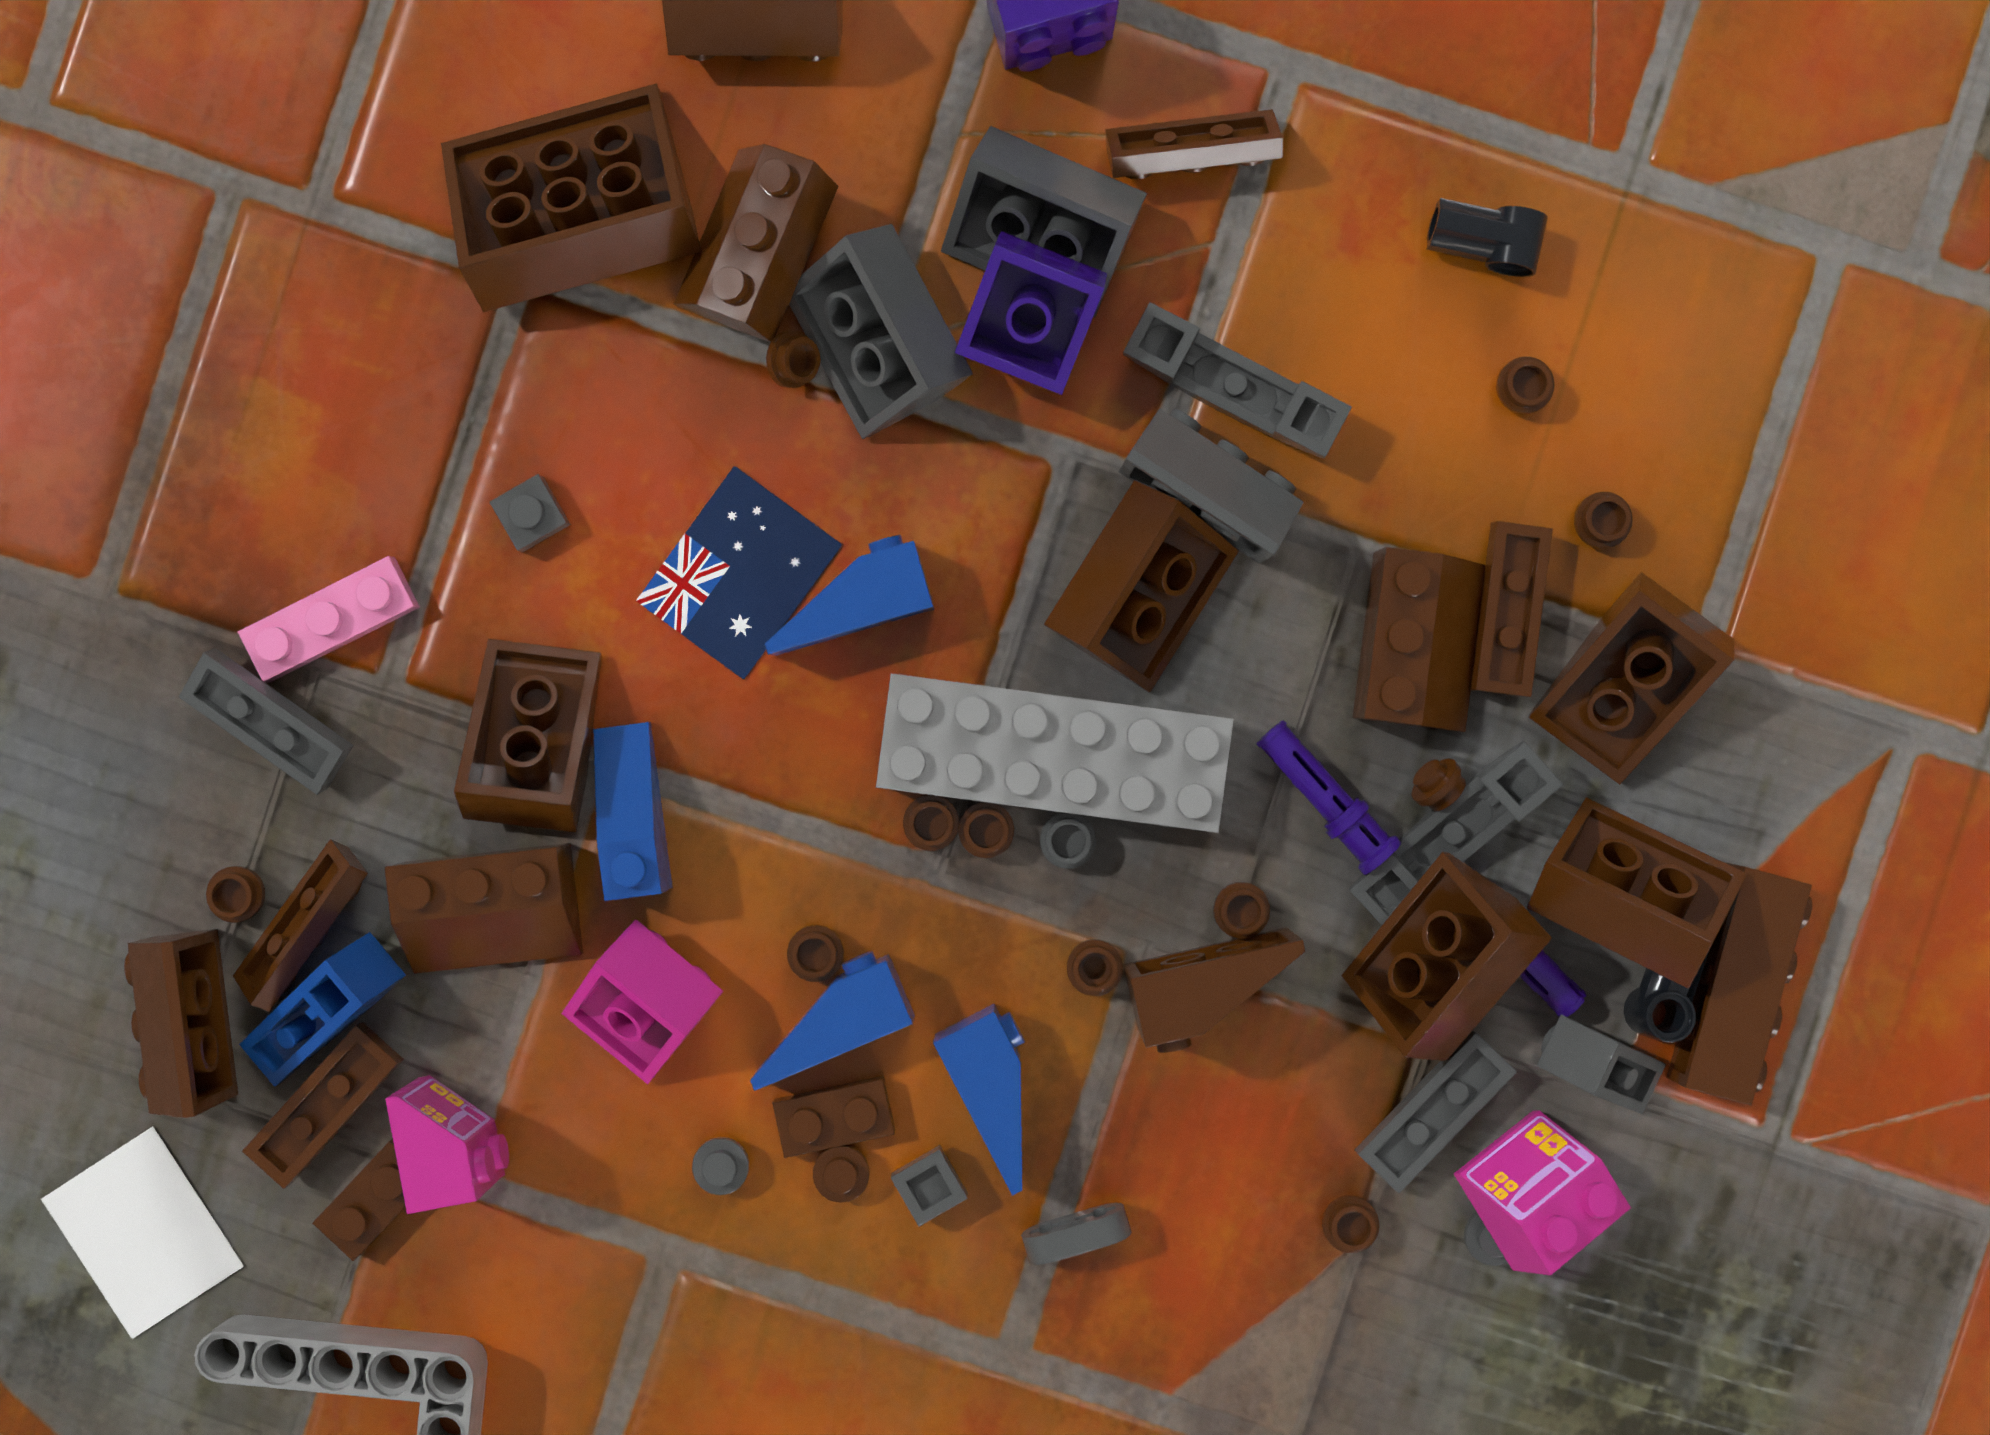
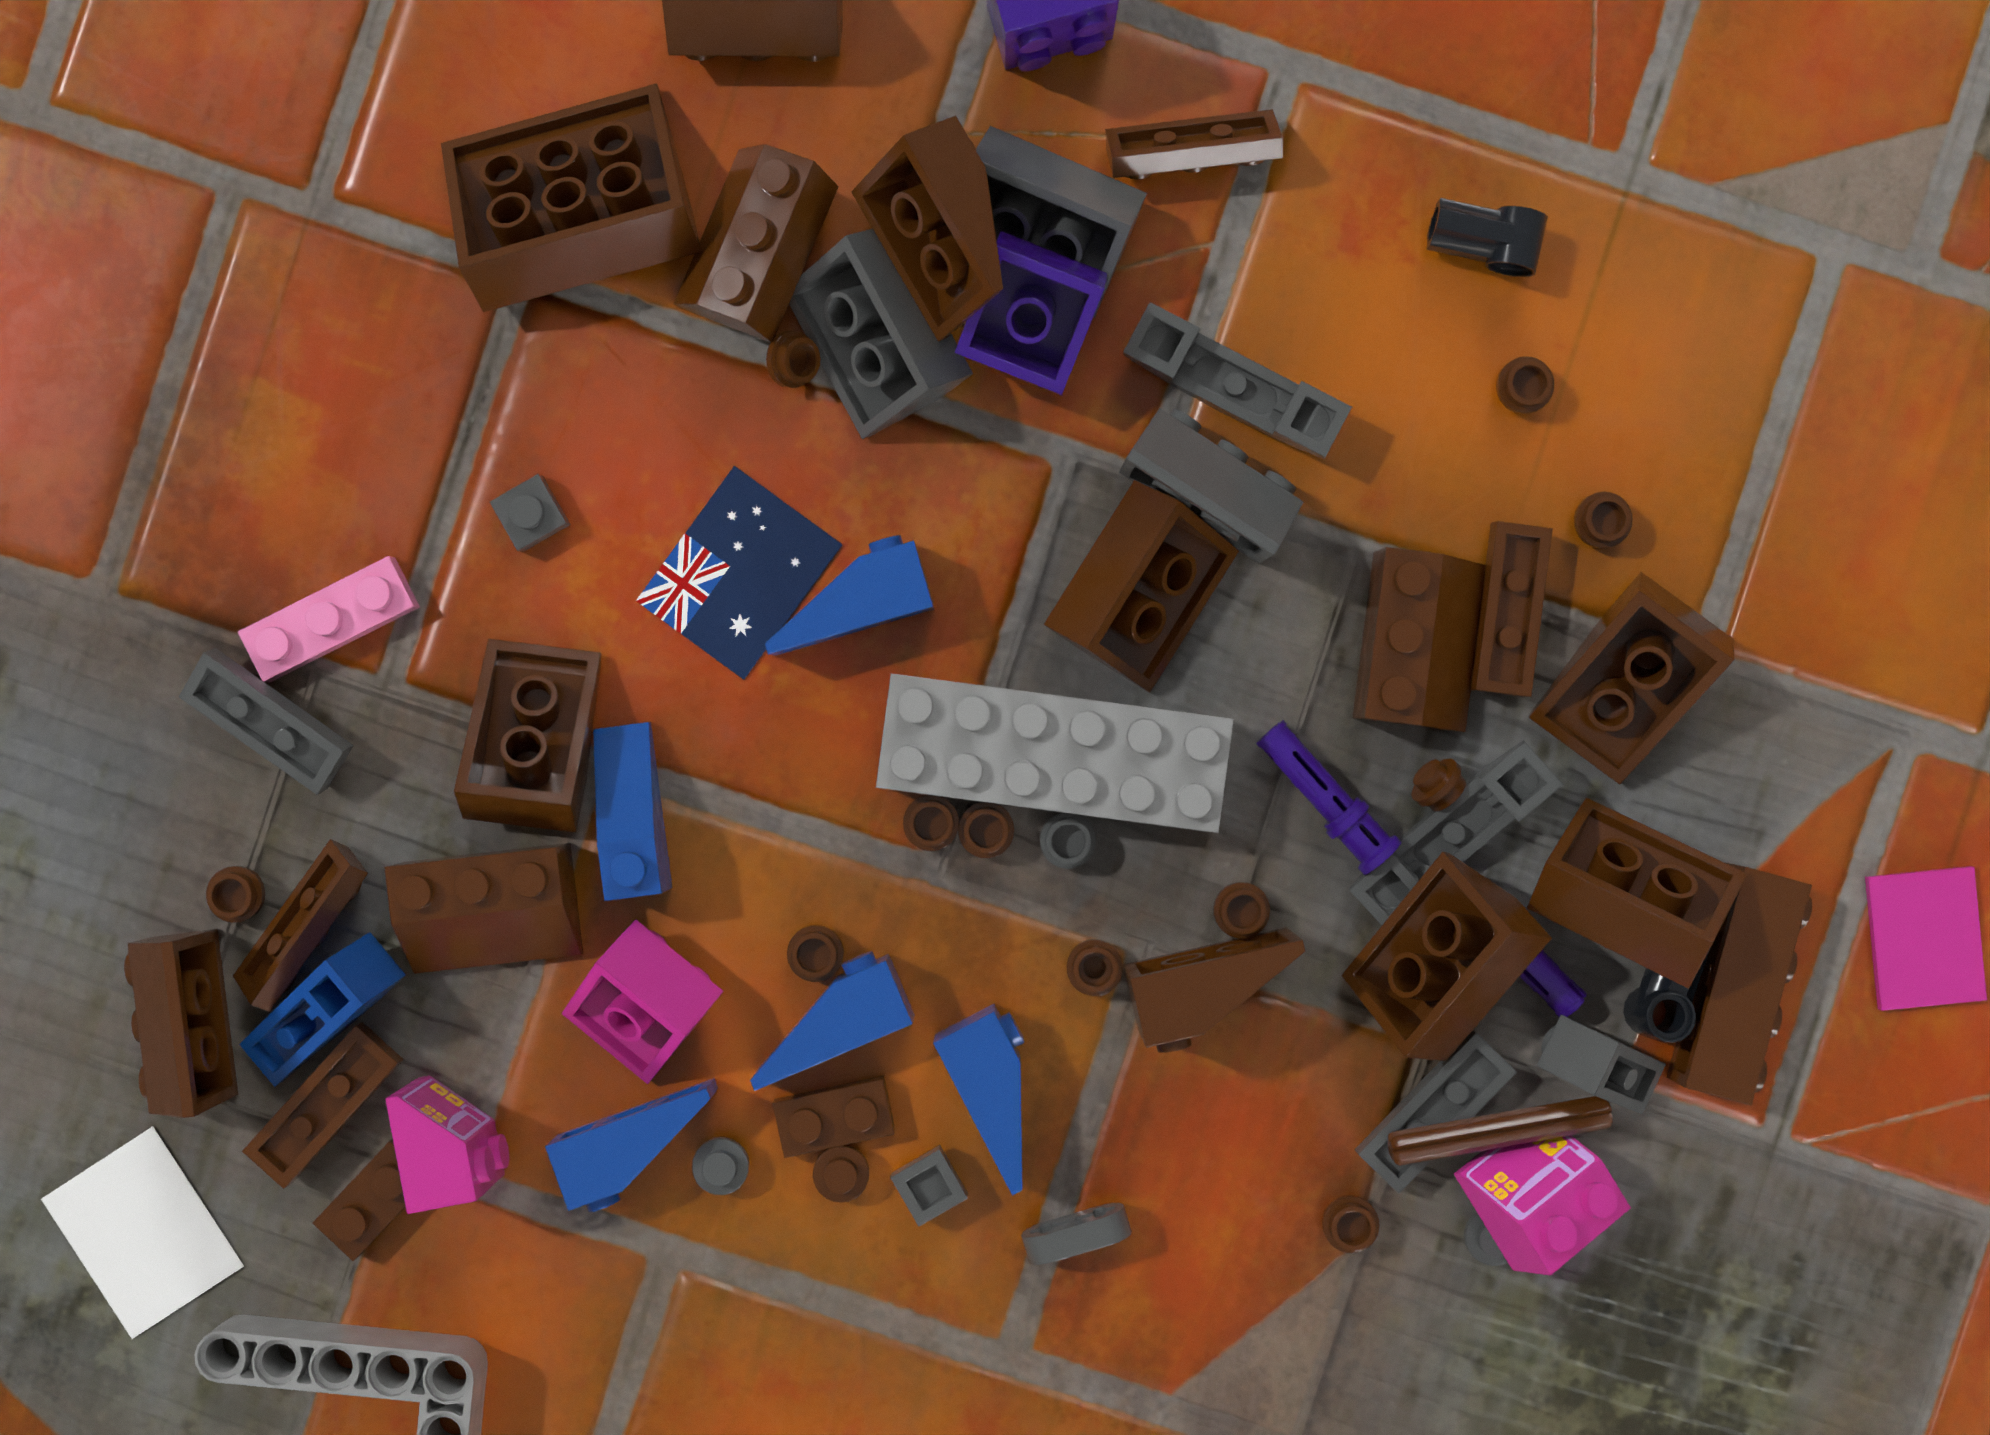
(608, 1154): none -> blue slope
(936, 222): none -> reddish brown slope
(1499, 1130): none -> reddish brown axle
(1925, 938): none -> dark pink piece

